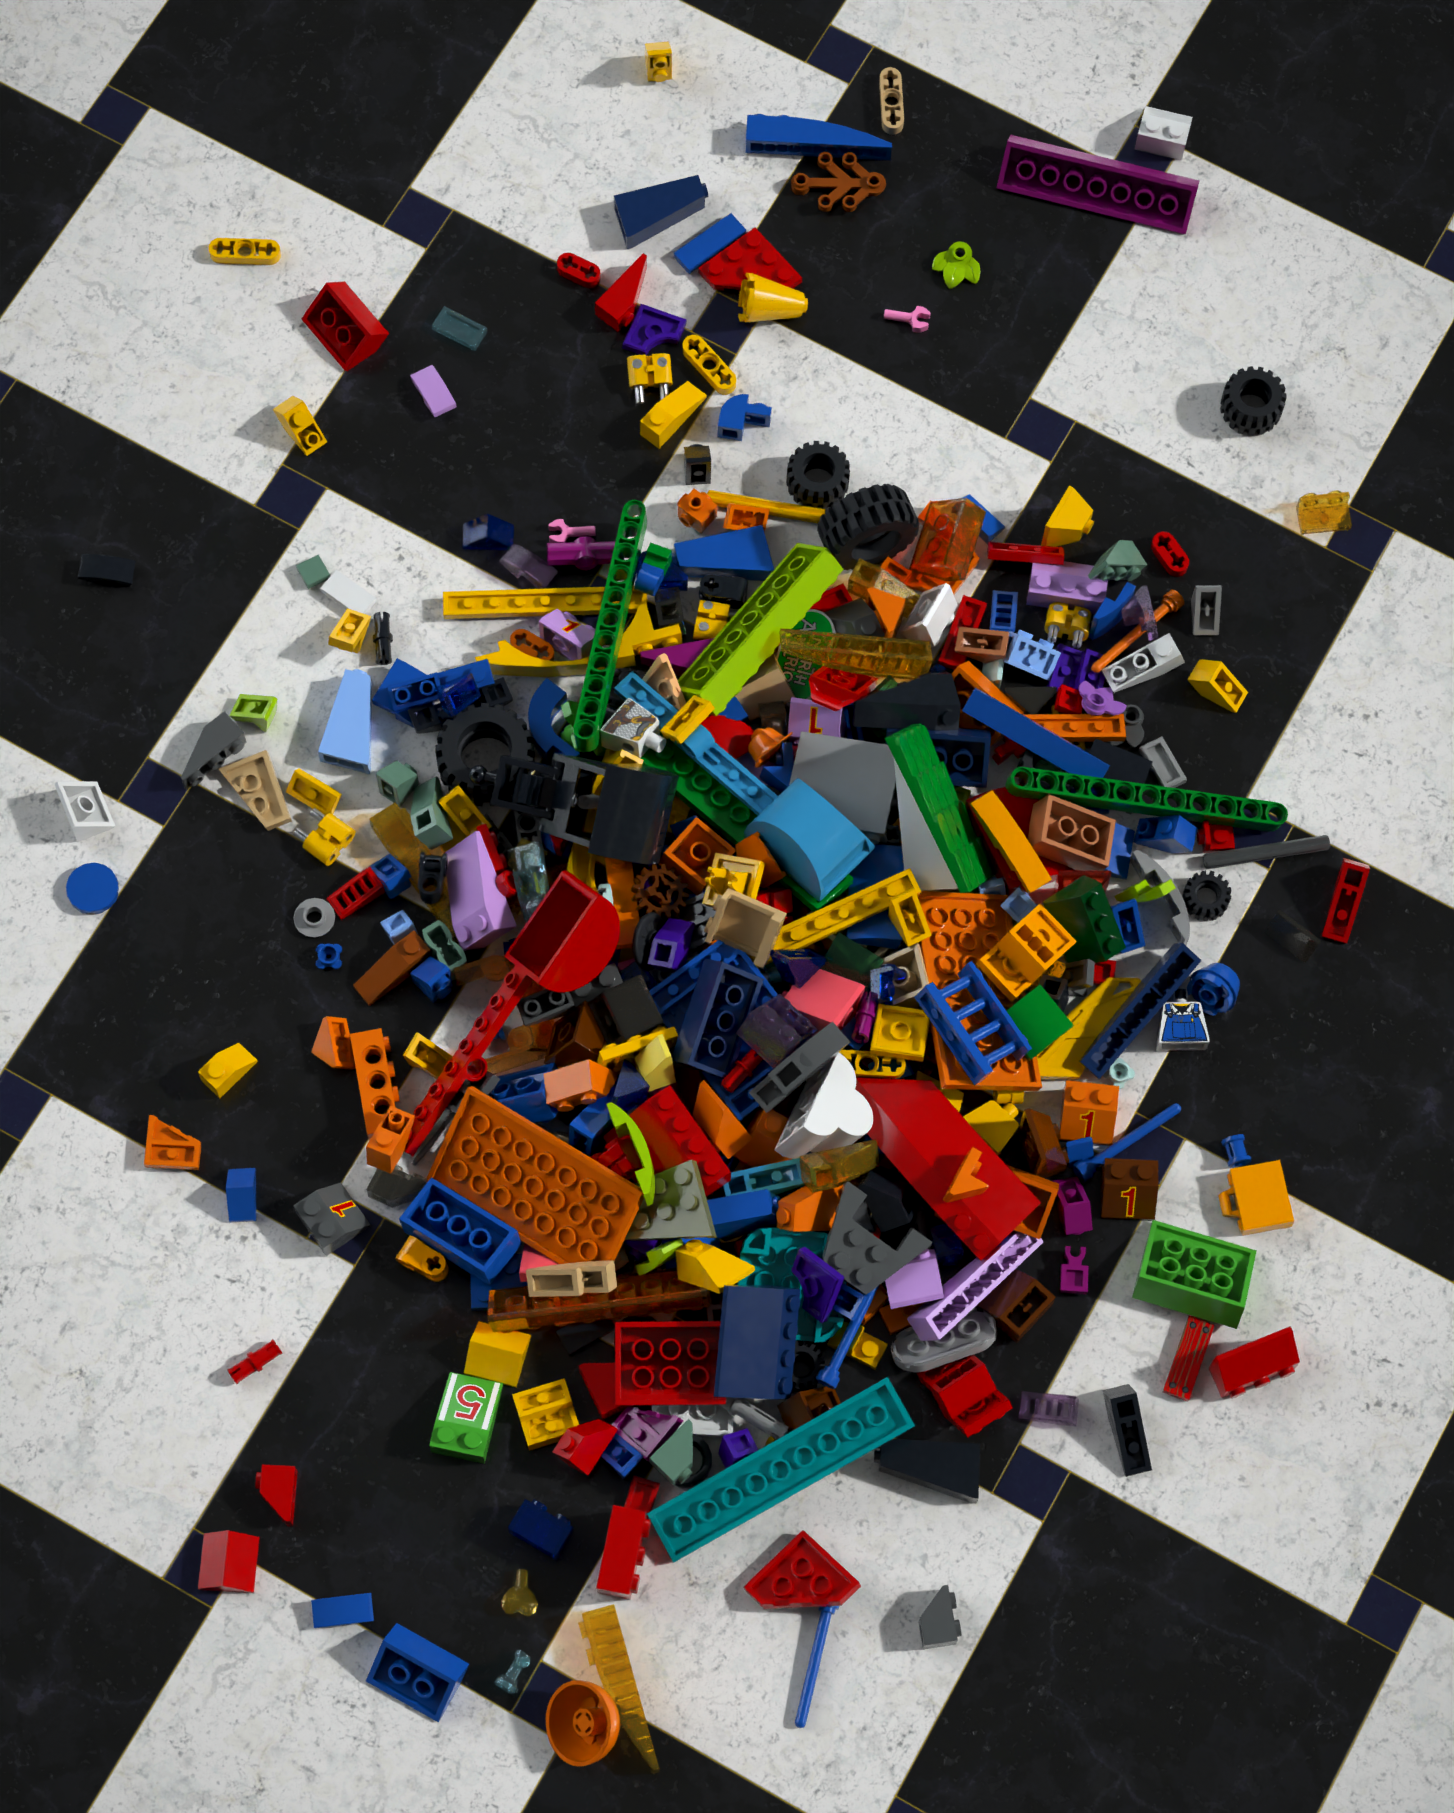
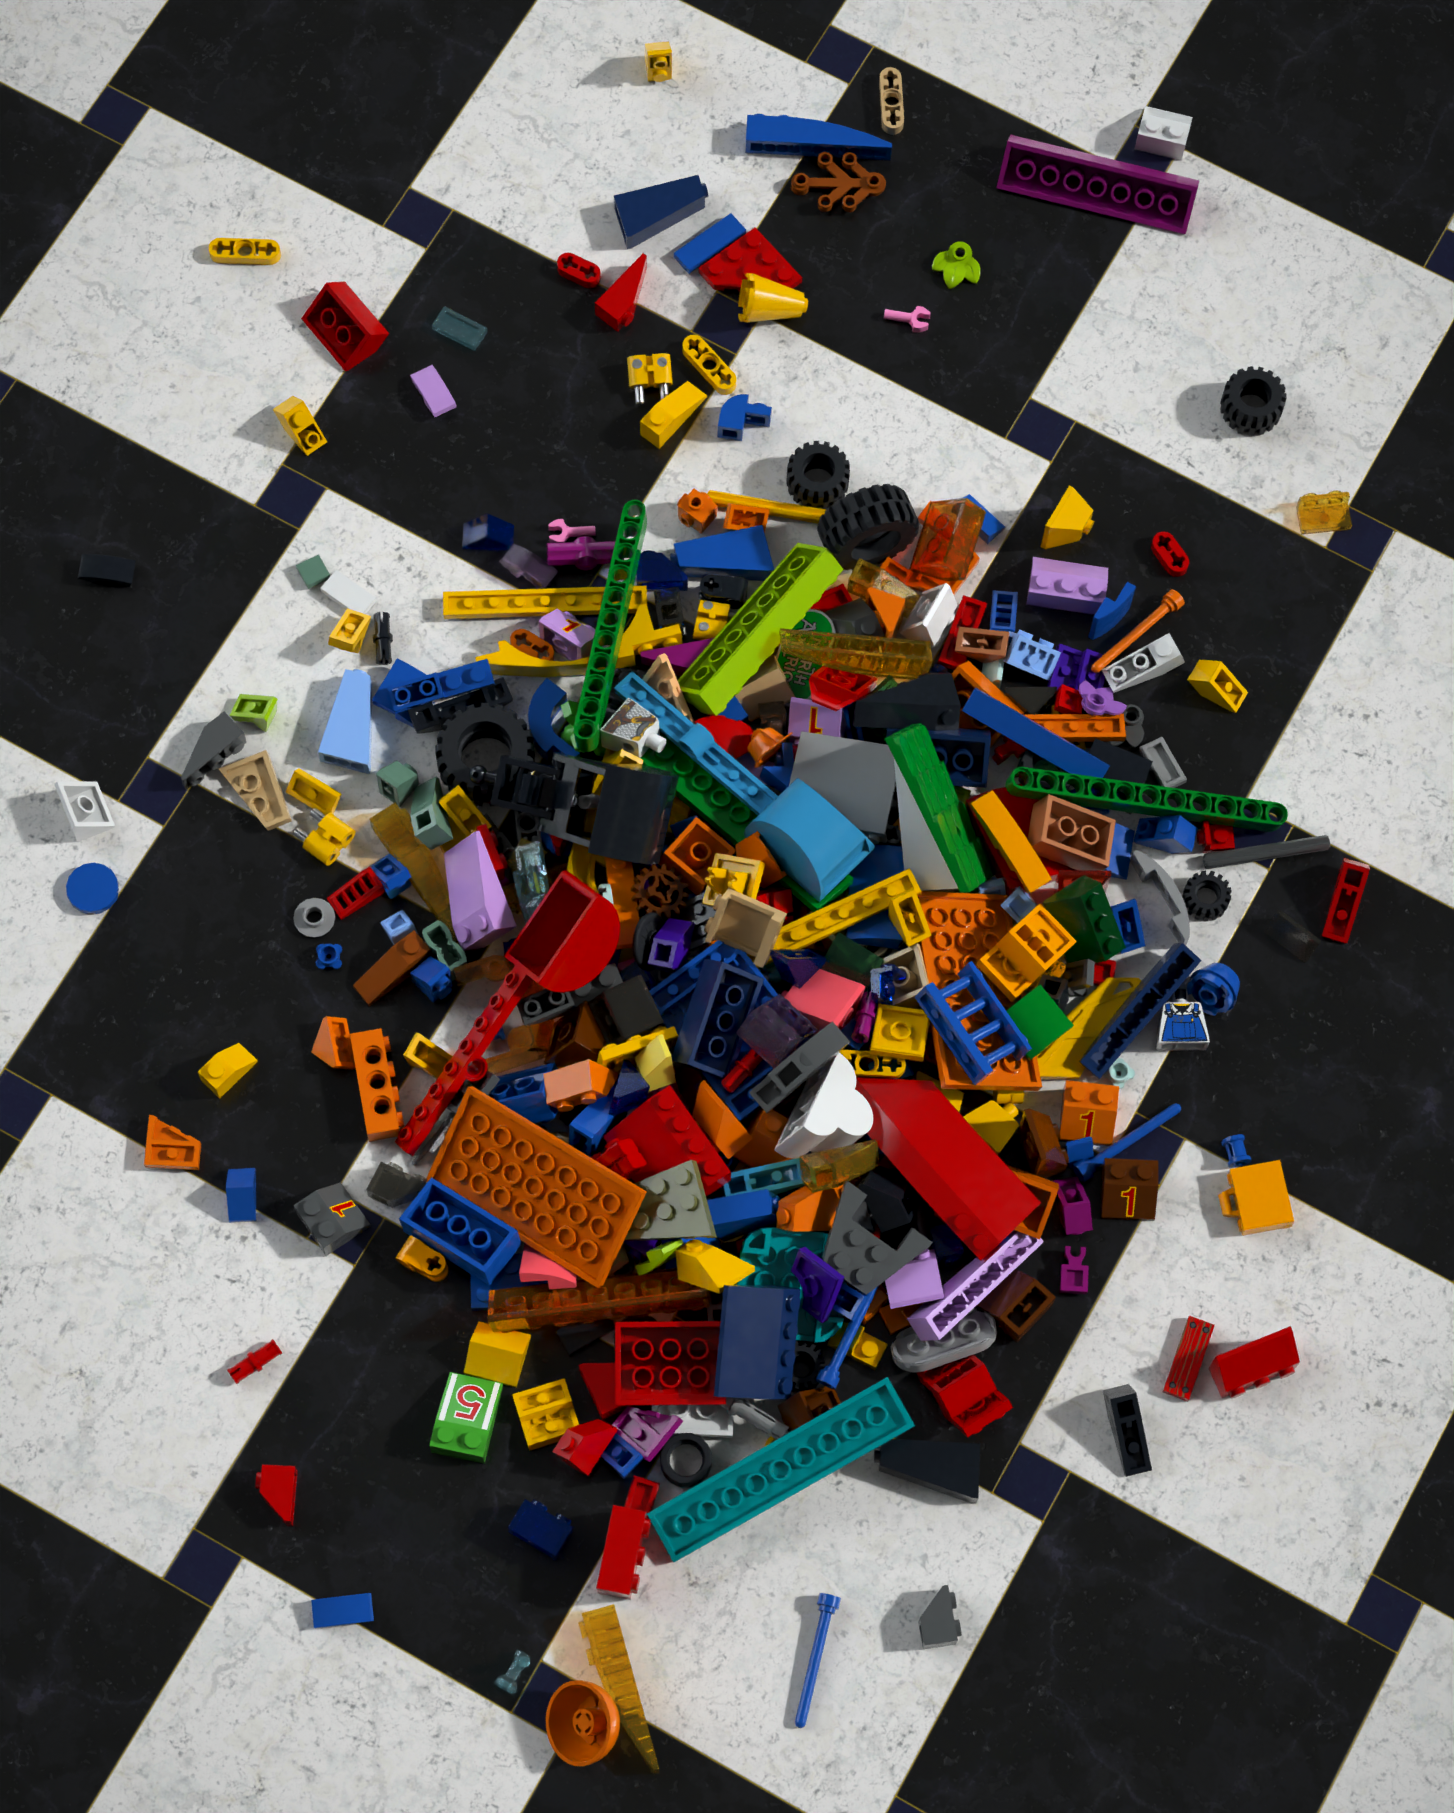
(228, 1562): red slope -> none
(389, 1139): orange slope -> none
(417, 1672): blue slope -> none
(432, 872): black piece -> none
(458, 694): clear blue slope -> none
(506, 884): red tile -> none
(520, 1597): clear yellow rock -> none
(572, 1279): tan slope -> none
(626, 1126): lime slope -> none
(652, 328): dark purple tile -> none
(653, 569): leg -> none
(675, 1456): sand green slope -> none
(687, 719): yellow tile -> none
(697, 464): black slope -> none
(736, 1447): dark purple brick -> none
(802, 1577): red plate -> none
(964, 1182): orange slope -> none
(1025, 553): red tile -> none
(1071, 622): yellow piece -> none
(1073, 1403): clear purple slope -> none
(1119, 563): sand green slope -> none
(1140, 611): clear purple slope -> none
(1142, 891): lime slope -> none
(1194, 1274): bright green slope -> none
(1206, 610): light grey slope -> none

